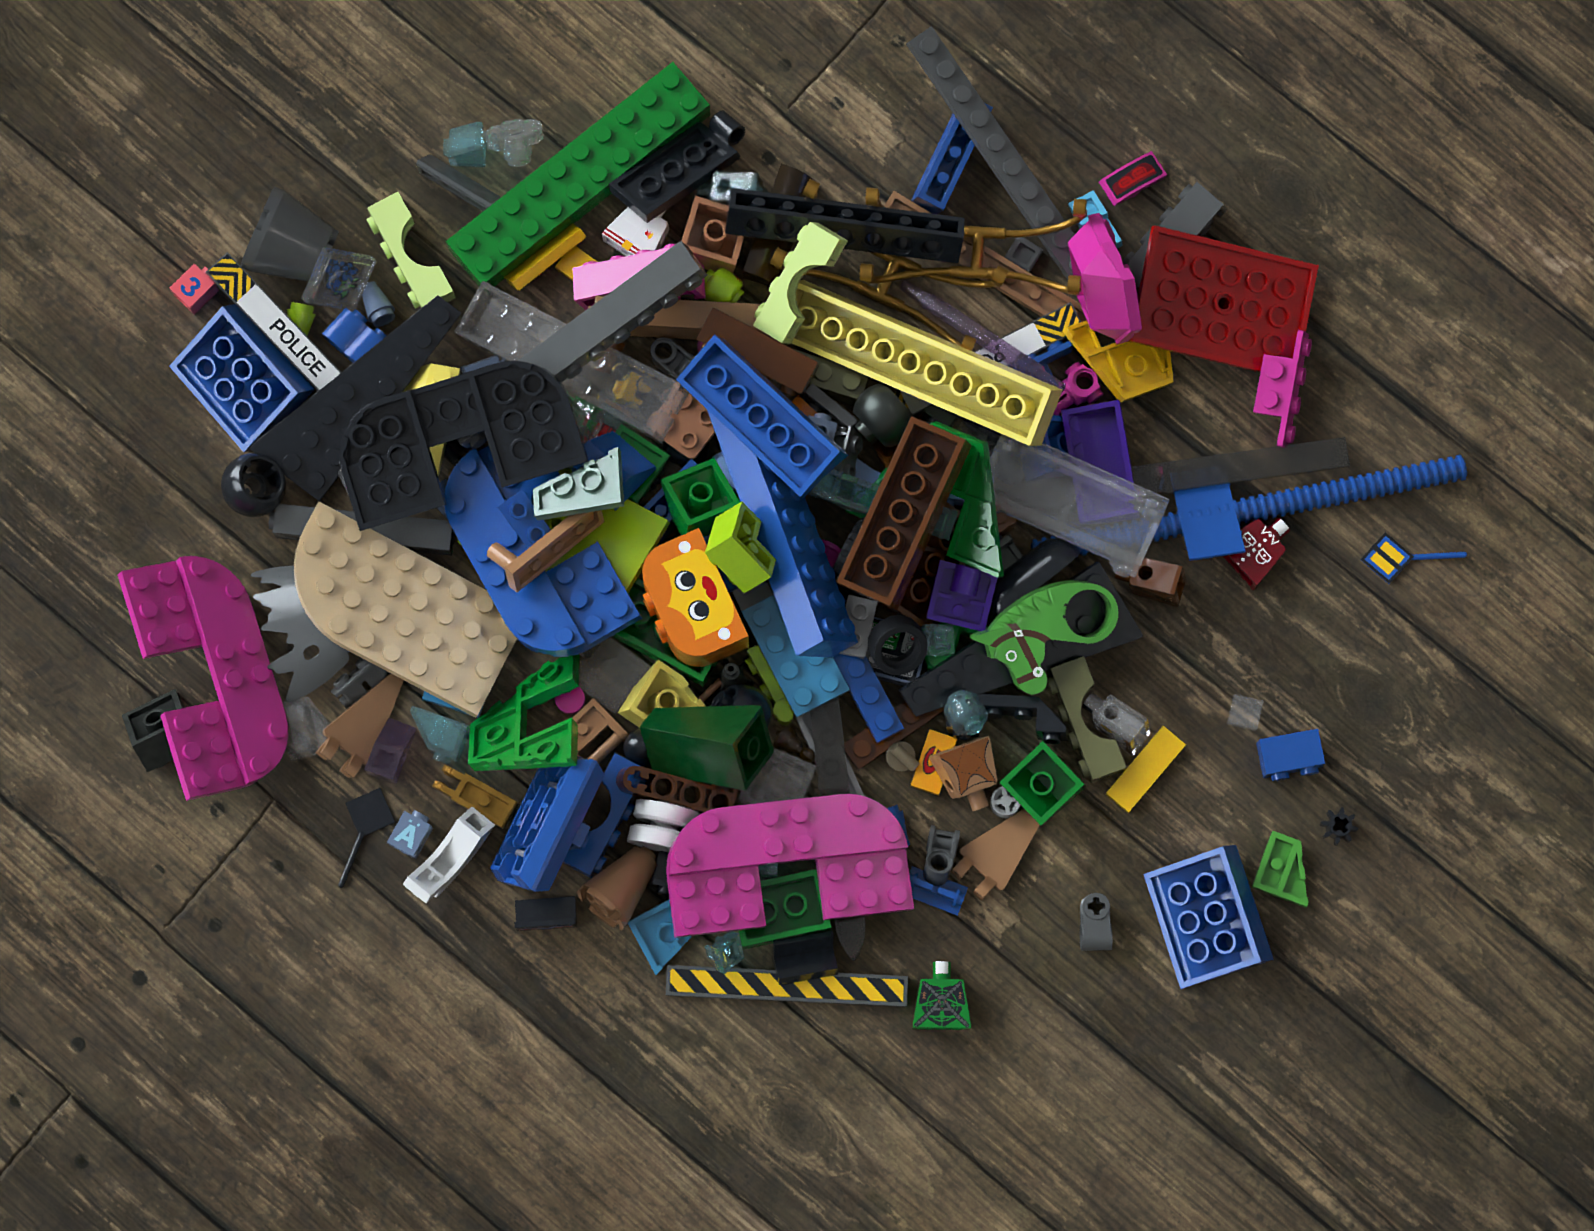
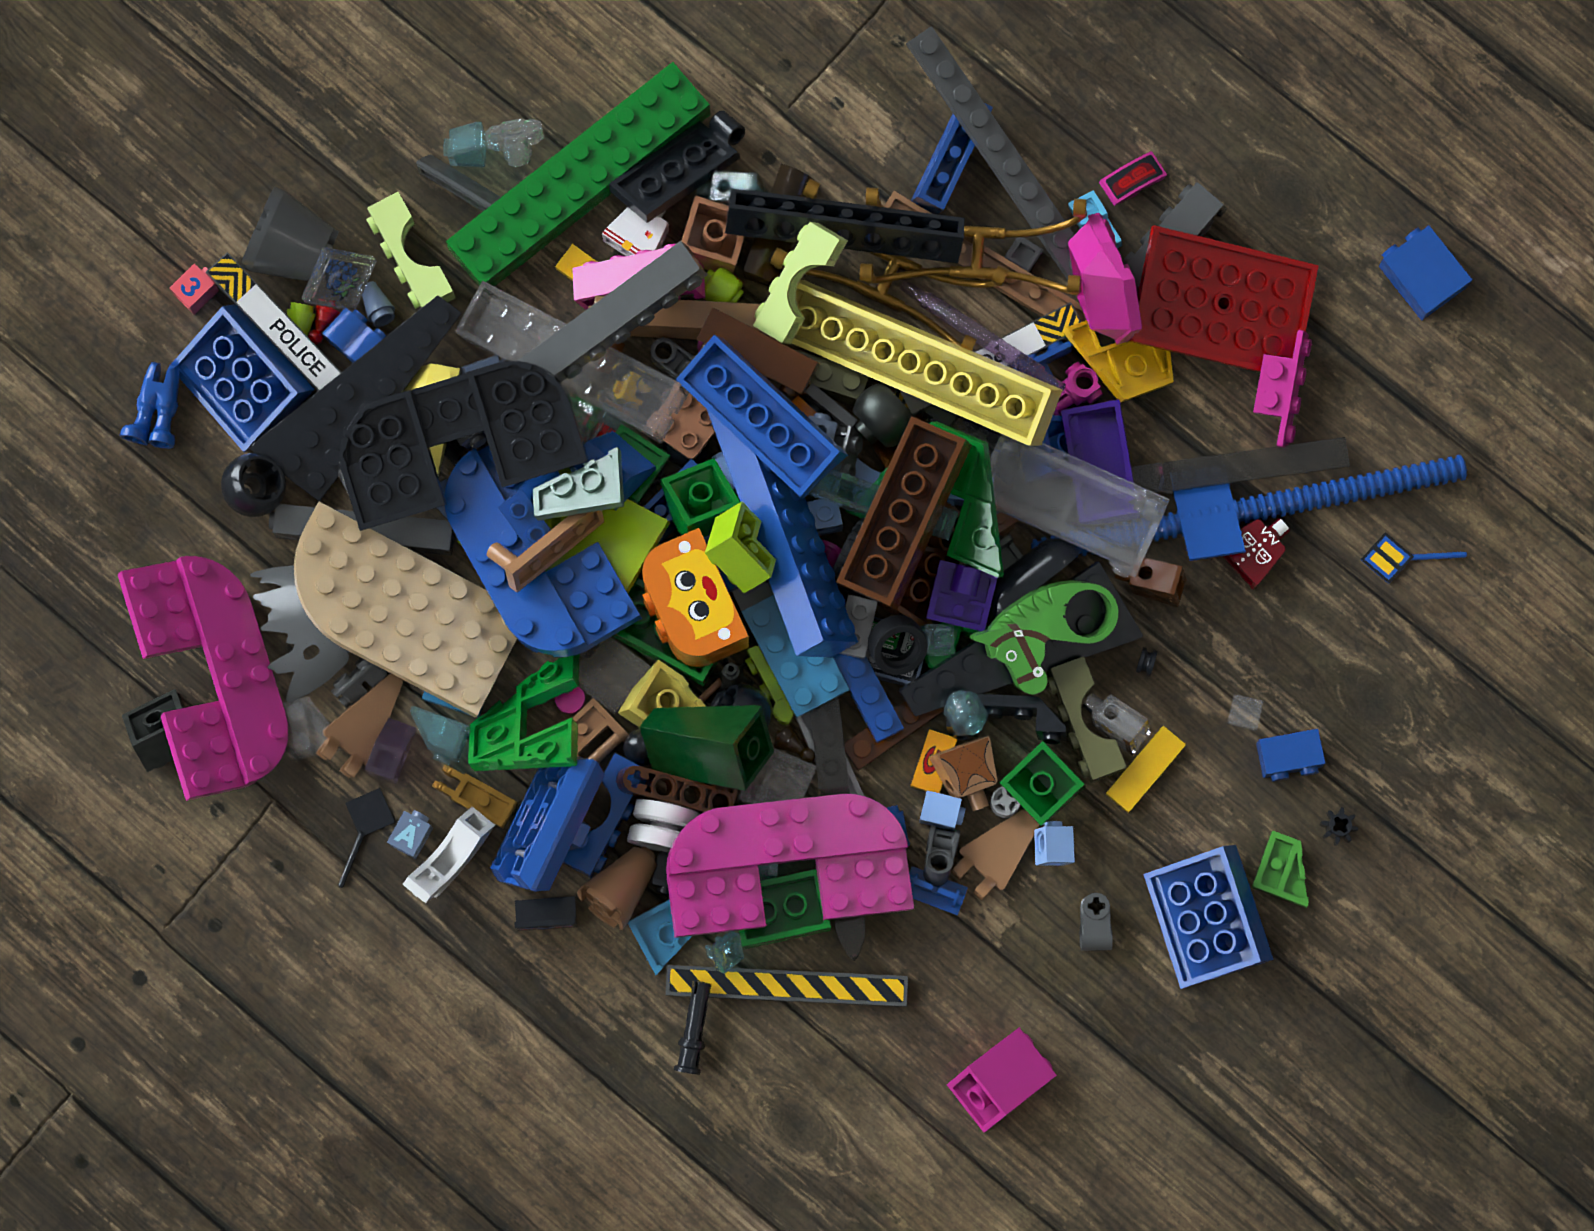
(153, 397): none -> blue piece
(324, 317): none -> red piece
(545, 257): yellow tile -> none
(692, 1041): none -> black pin
(804, 957): black panel -> none
(826, 516): none -> light blue brick
(901, 757): dark tan plate -> none
(941, 1002): torso -> none
(942, 811): none -> light blue brick
(1001, 1079): none -> dark pink slope
(1054, 844): none -> light blue brick
(1146, 661): none -> black bush
(1424, 271): none -> blue brick

